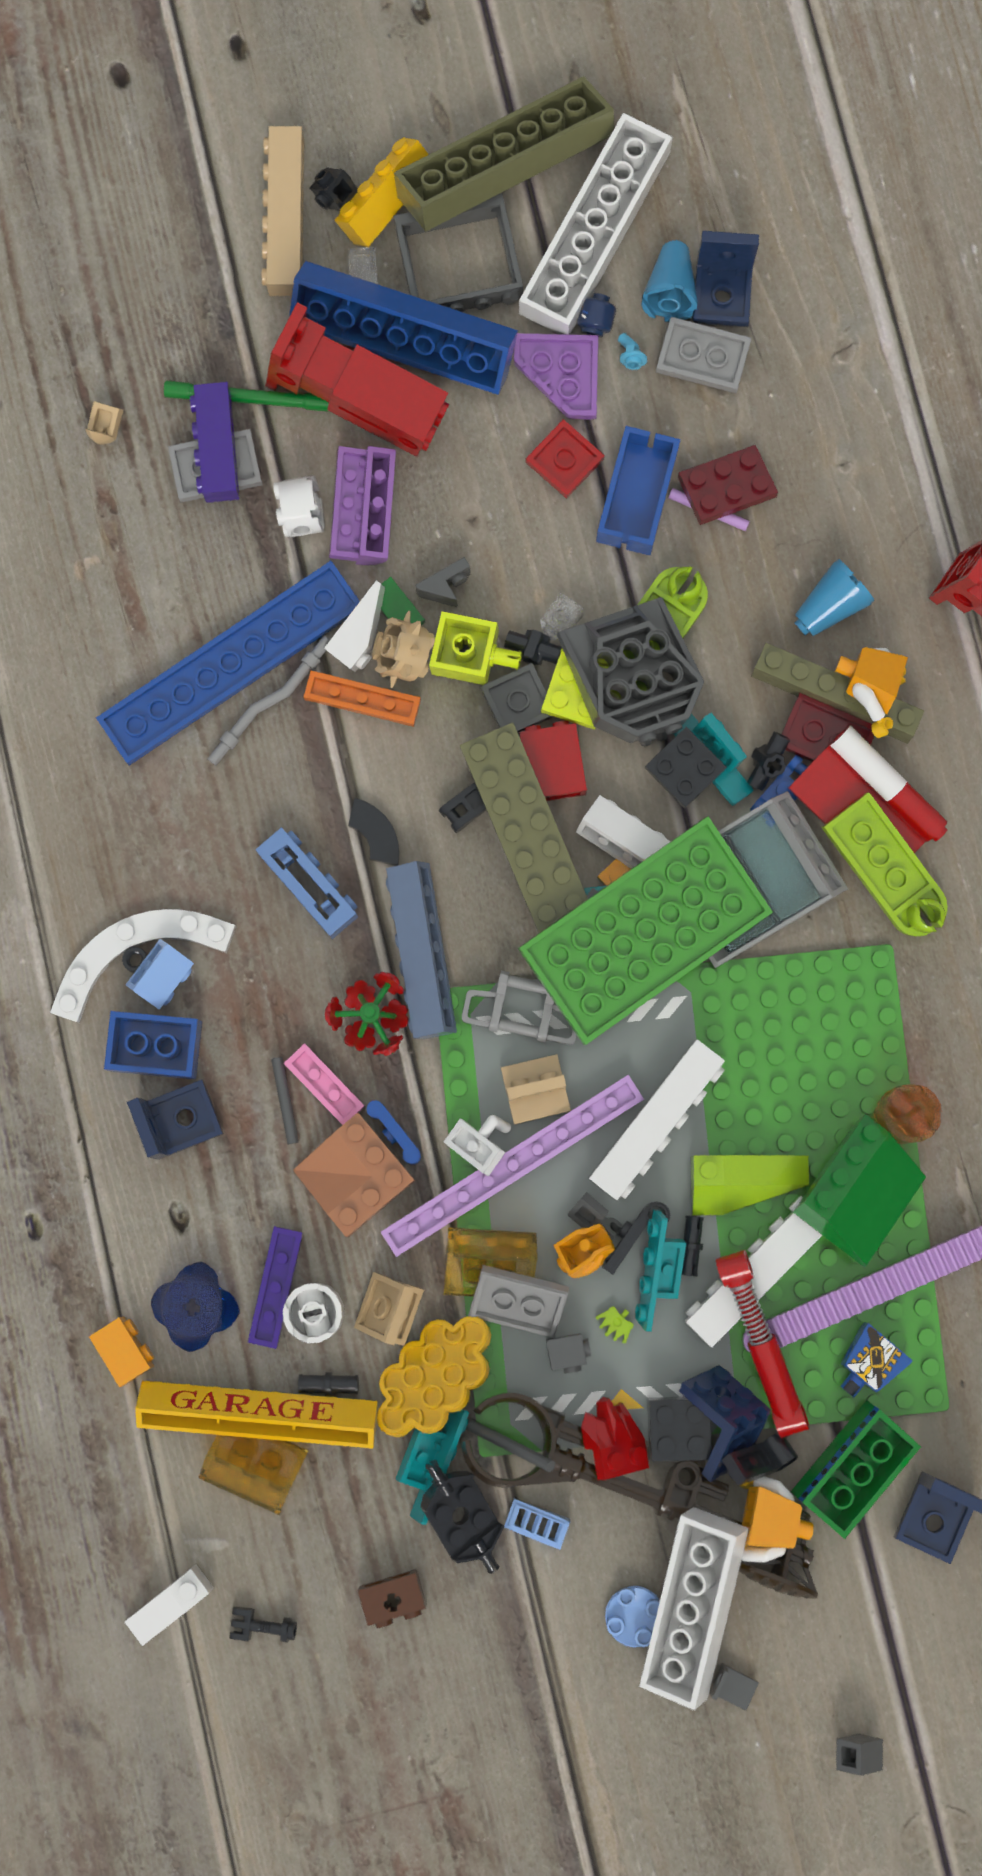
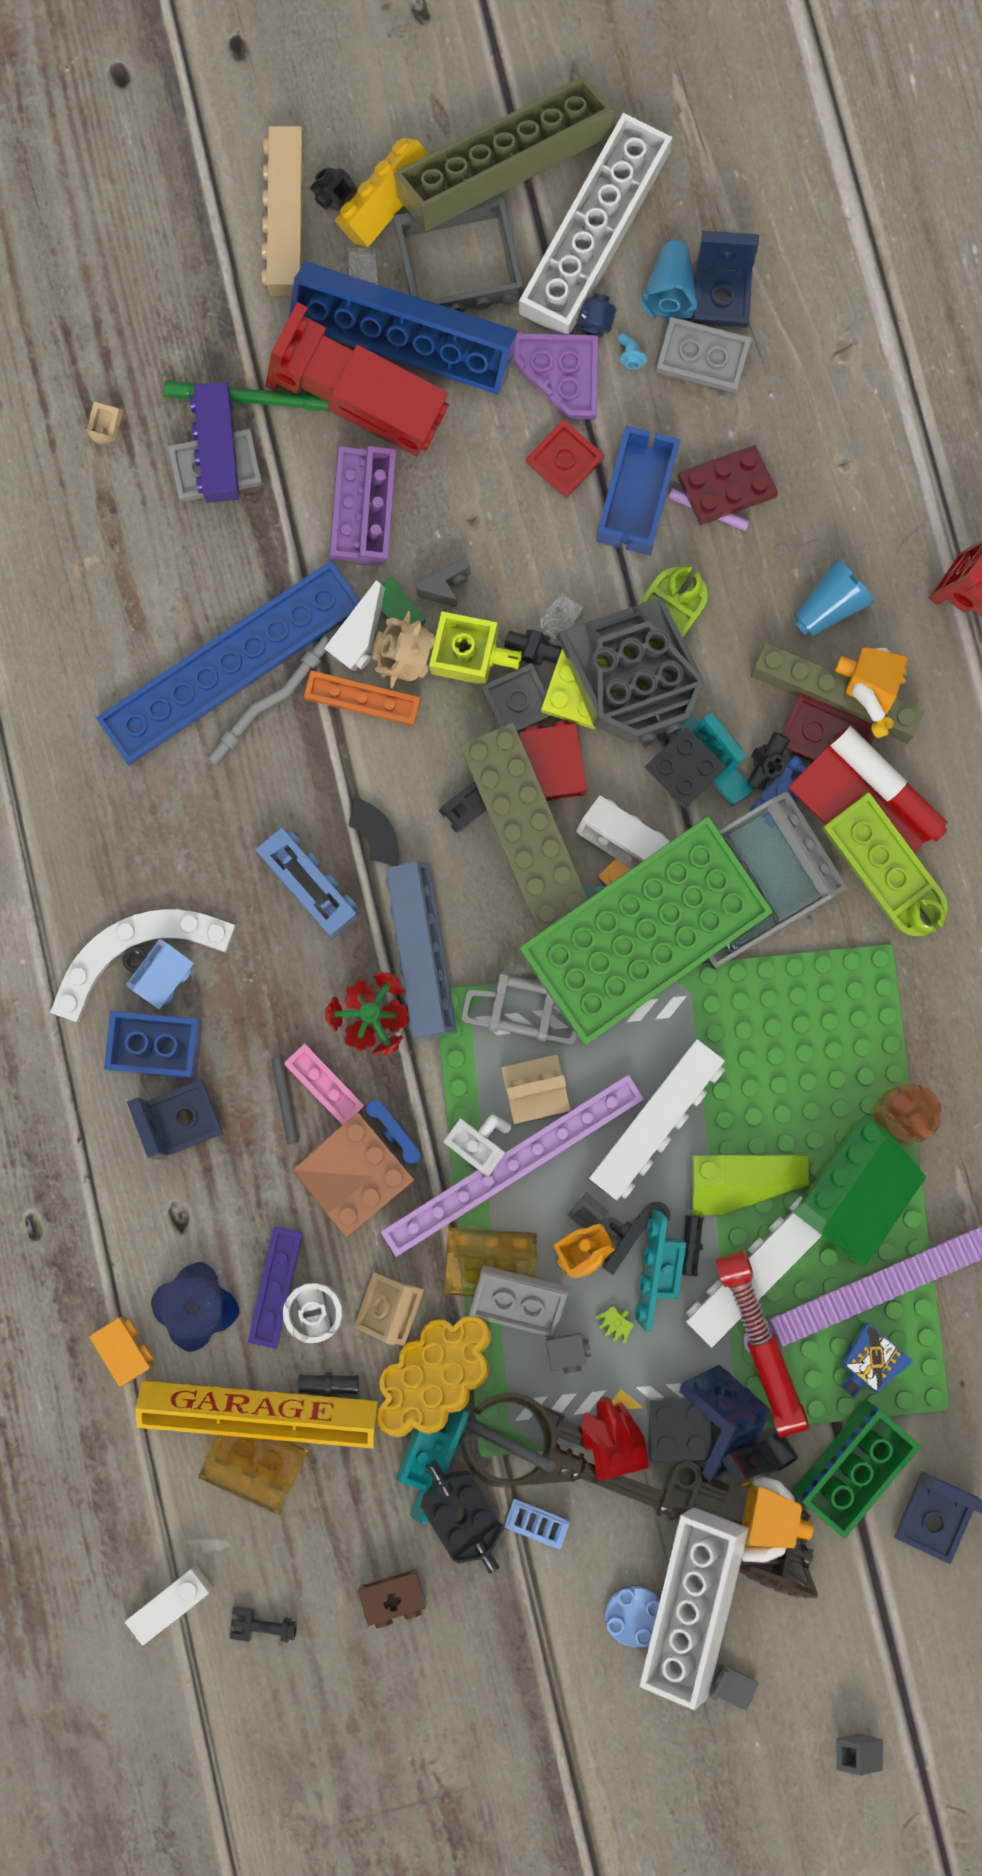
(300, 507): white brick -> none

